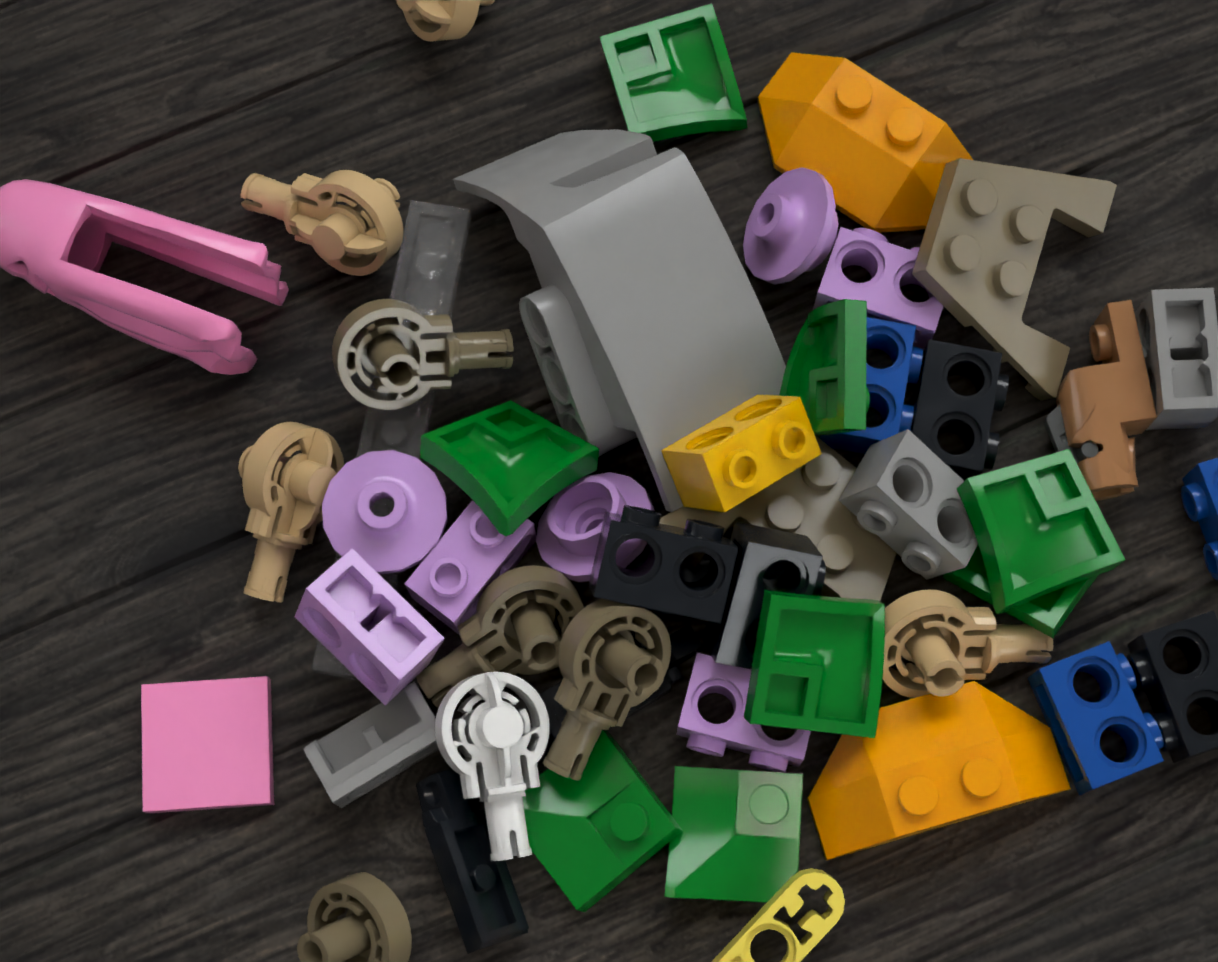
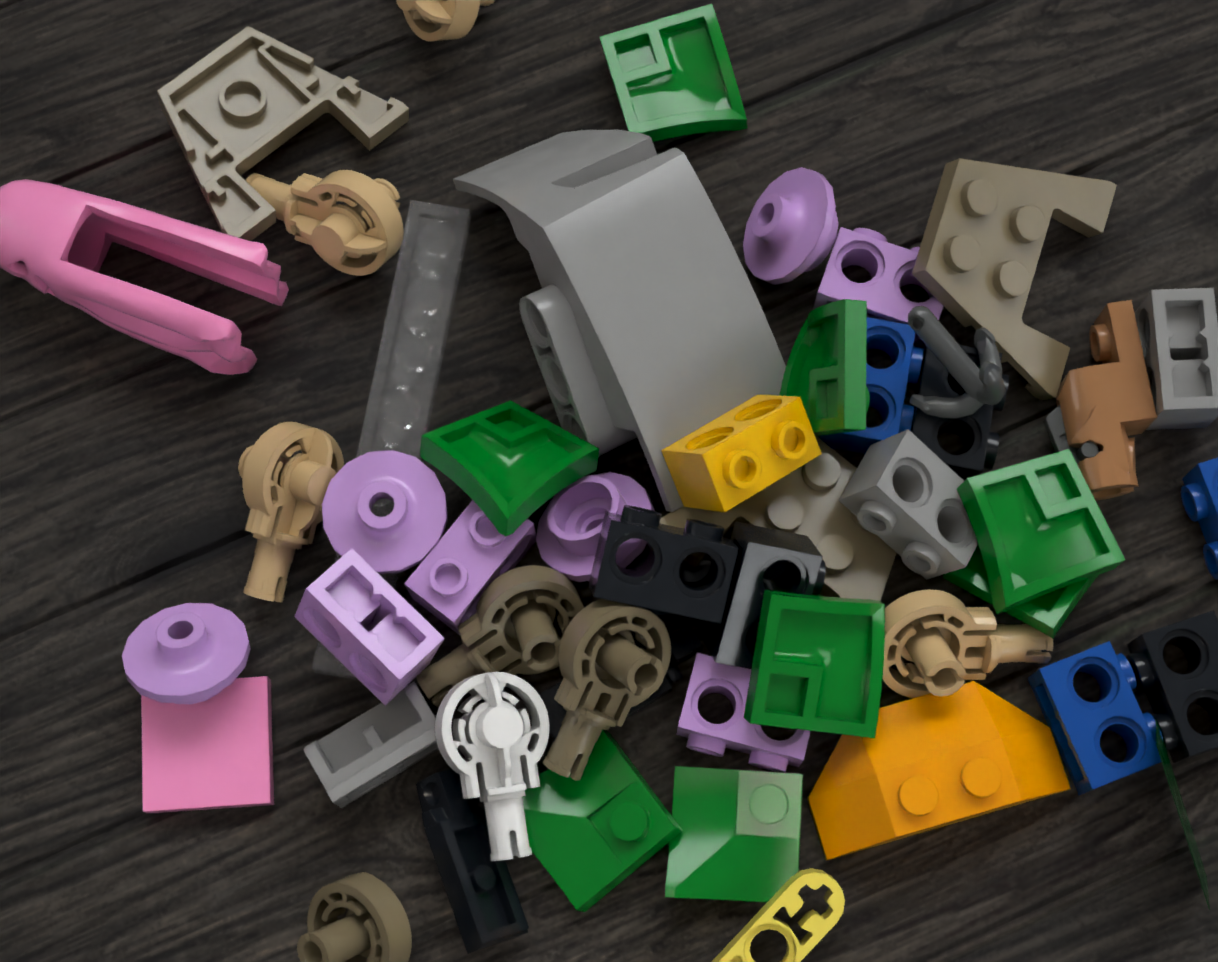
(186, 653): none -> lavender piece
(249, 103): none -> dark tan wing
(409, 355): dark tan pin -> none
(861, 136): light orange wedge -> none
(980, 385): none -> dark grey piece
(1182, 813): none -> dark green sticker

